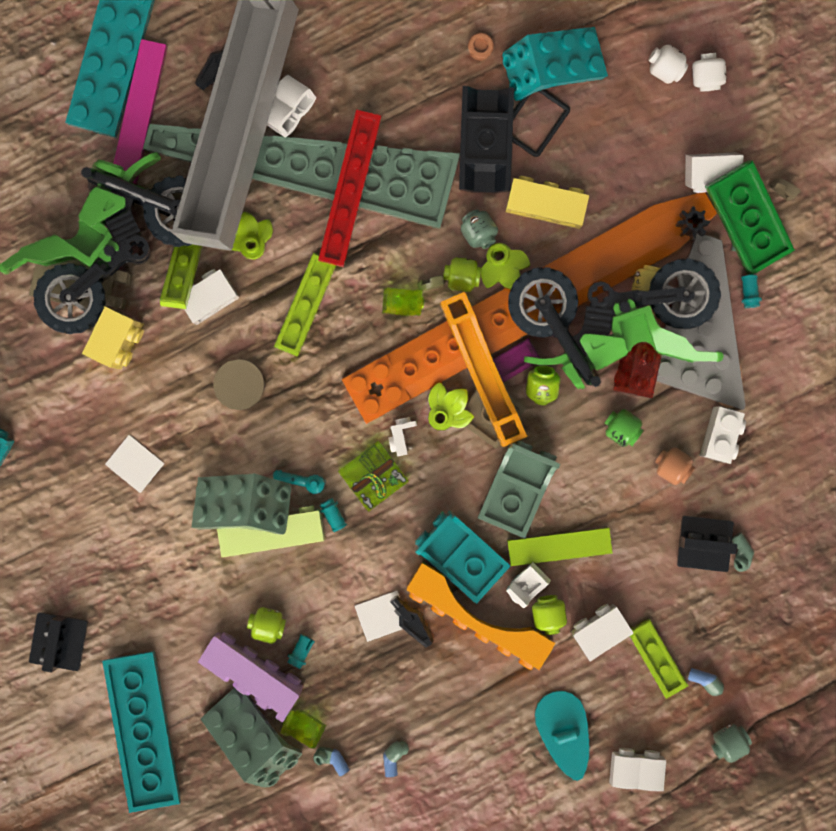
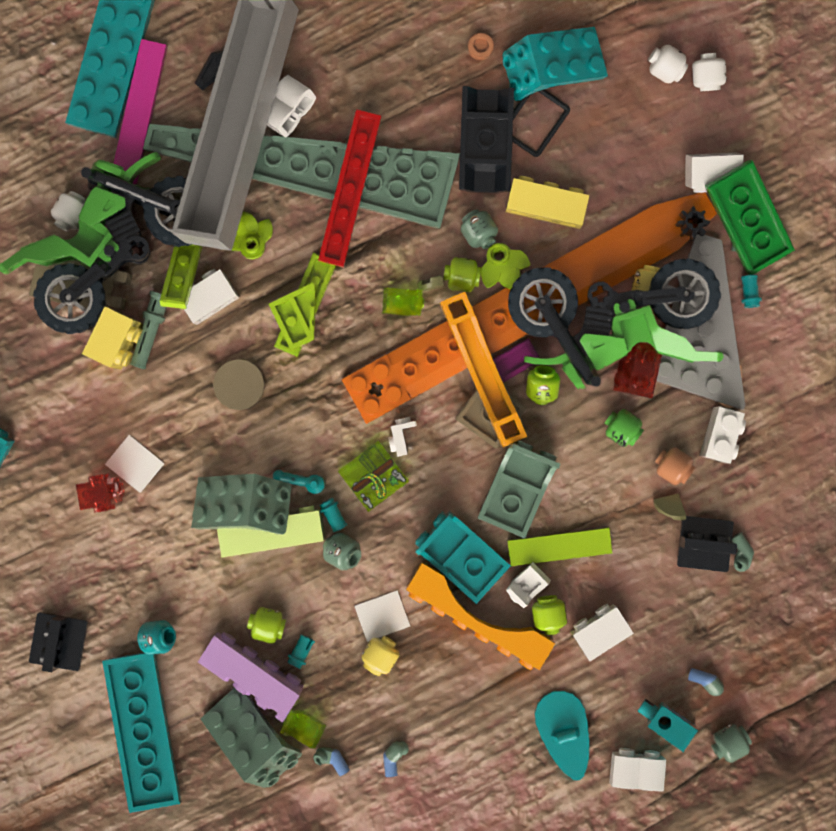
(67, 210): none -> white head
(100, 493): none -> clear red brick
(153, 318): none -> sand green pin
(156, 637): none -> teal head
(296, 316): none -> lime wing
(341, 551): none -> sand green head
(380, 655): none -> light yellow head
(412, 621): black piece -> none
(451, 405): lime plate -> none
(657, 659): lime tile -> none
(671, 507): none -> olive tile
(678, 730): none -> teal torso
(784, 189): dark tan tile -> none

